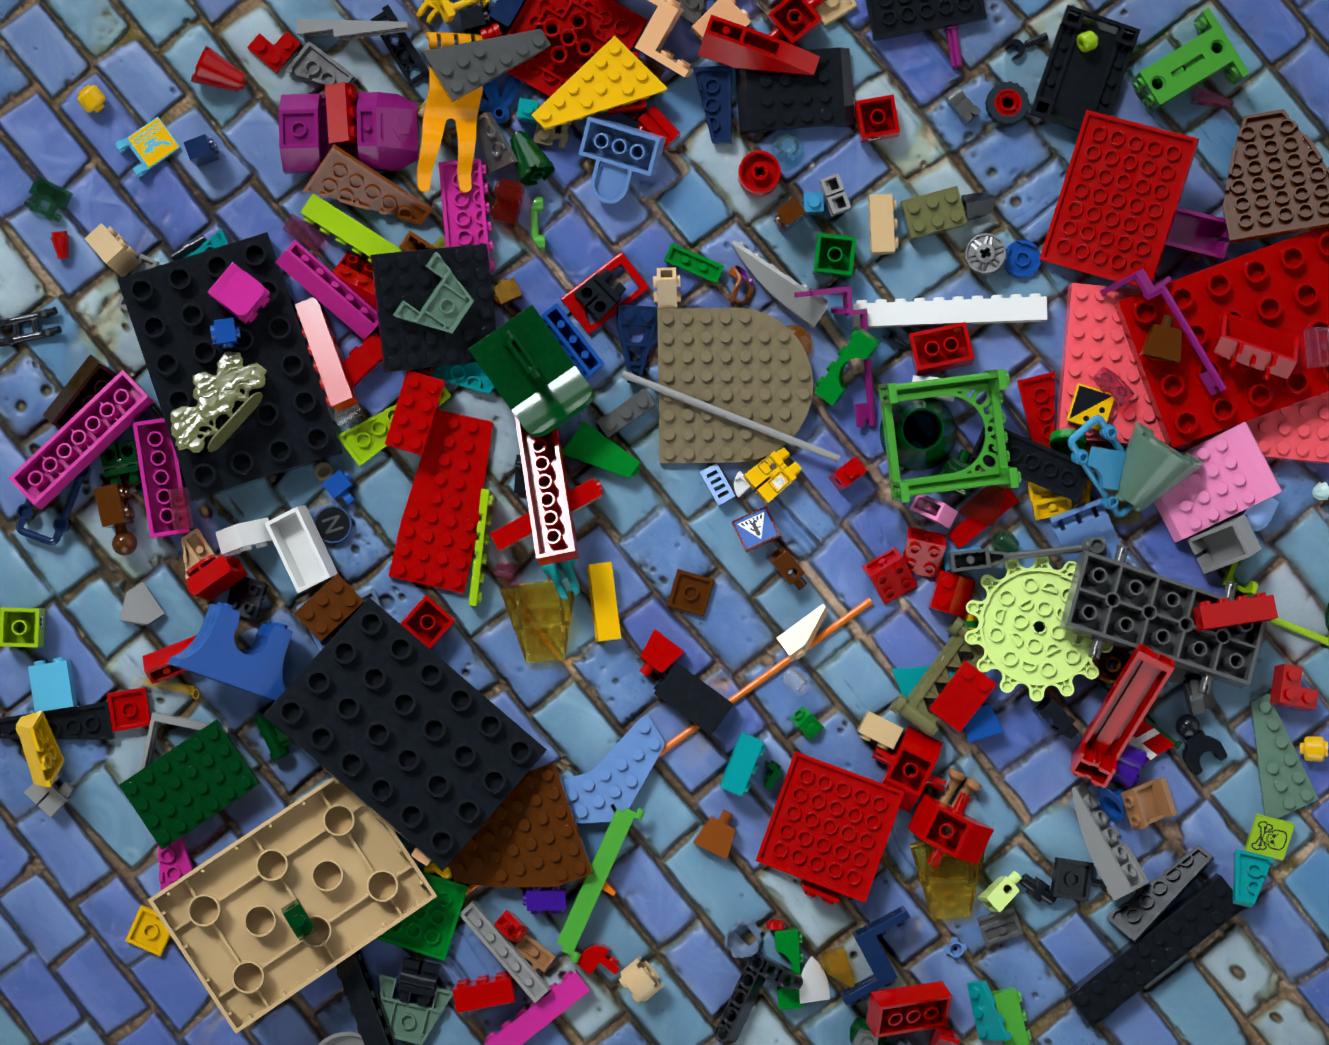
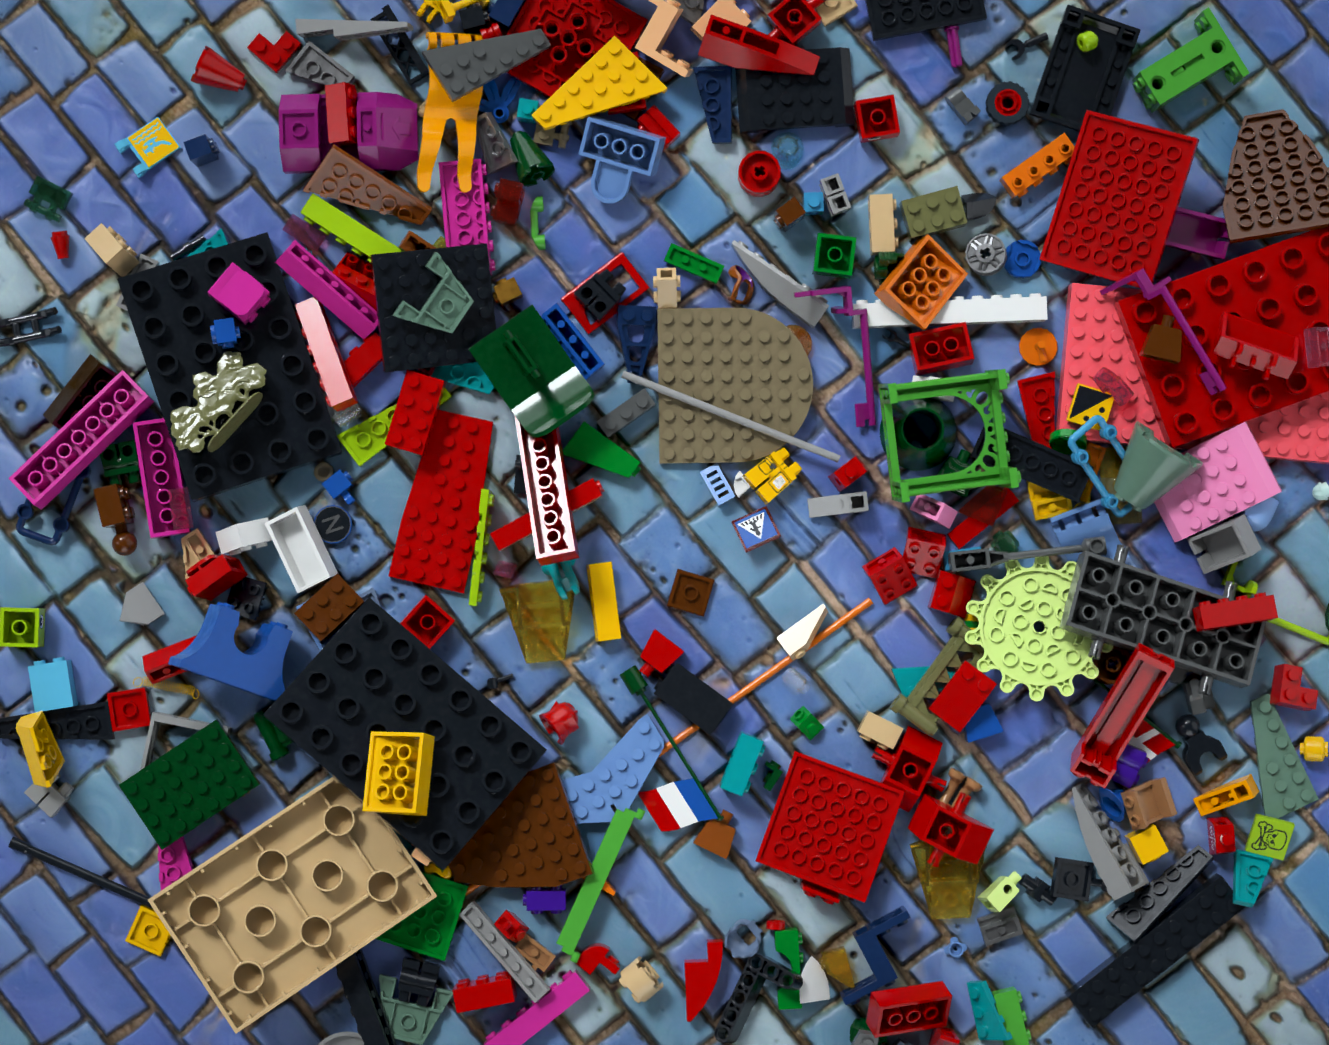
(25, 848): none -> black piece
(91, 99): yellow head -> none
(298, 919): dark green torso -> none
(398, 773): none -> yellow slope
(492, 683): none -> black hand
(560, 719): none -> red helmet
(679, 801): none -> flag
(701, 977): none -> red slope
(783, 562): reddish brown torso -> none
(832, 386): green arch -> none
(838, 504): none -> light grey slope
(885, 263): none -> dark green hair
(921, 282): none -> orange slope
(1037, 166): none -> orange brick
(1038, 346): none -> orange shield
(1057, 717): black hips -> none
(1108, 465): dark azure tile -> none
(1146, 844): none -> yellow head
(1205, 97): clear pink slope -> none
(1220, 836): none -> red torso
(1227, 795): none -> light orange slope

